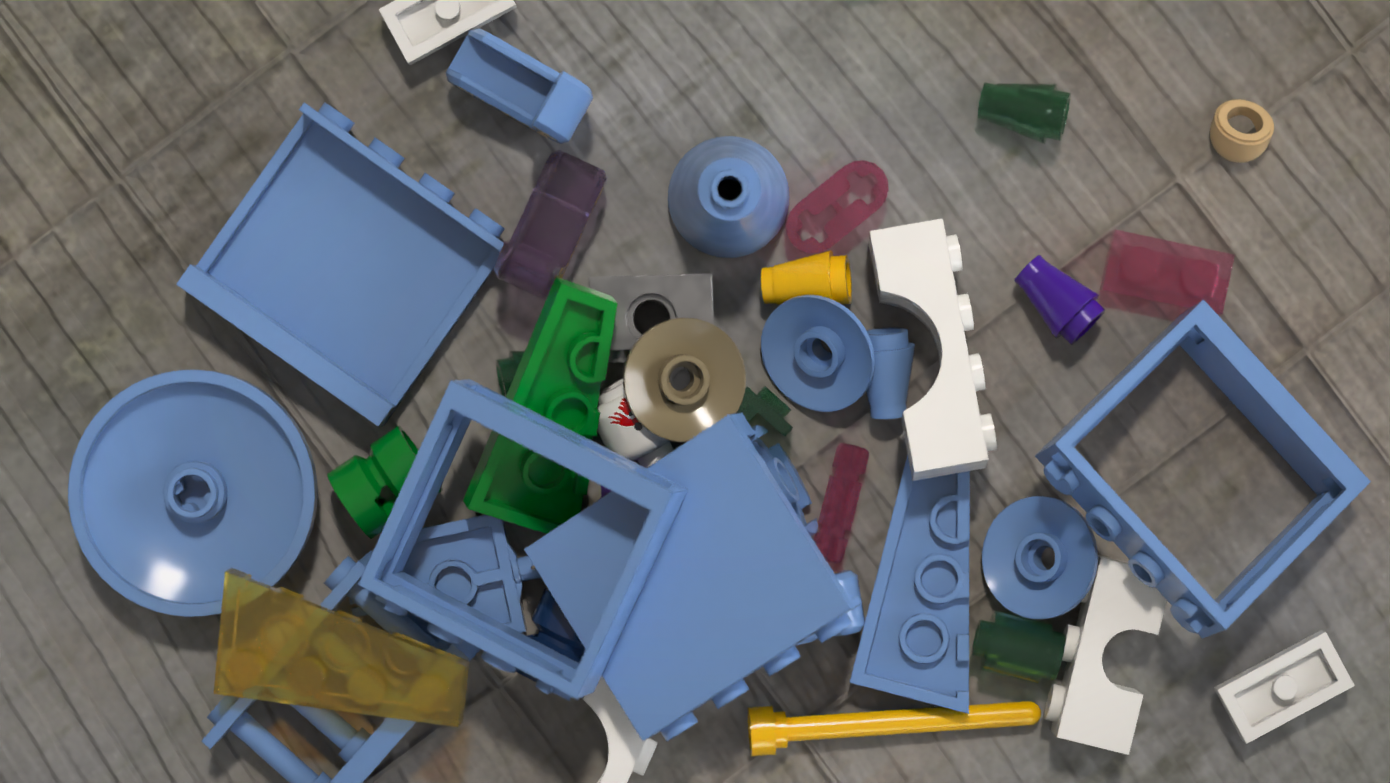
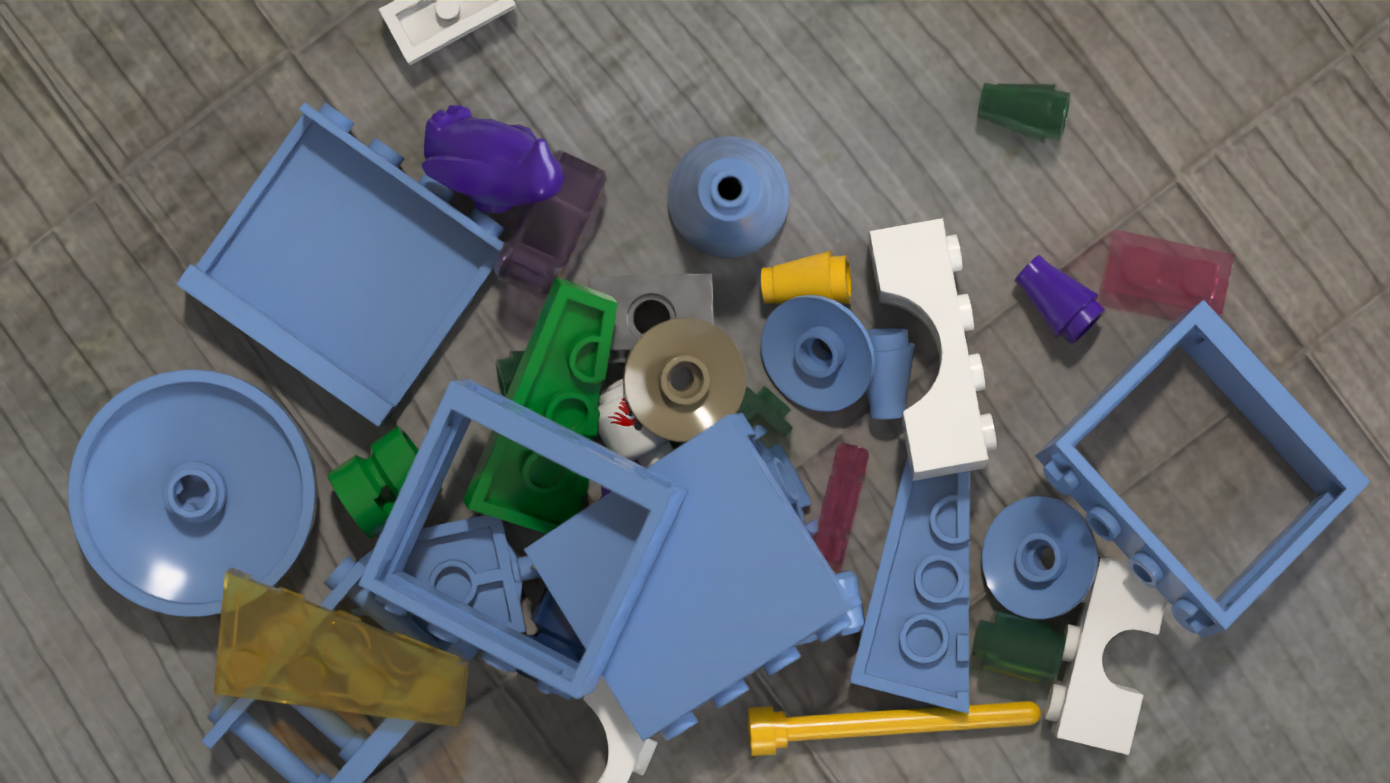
(489, 160): none -> dark purple animal
(519, 86): medium blue animal -> none
(826, 196): clear pink beam -> none
(1236, 145): tan piece -> none
(1284, 686): white plate -> none

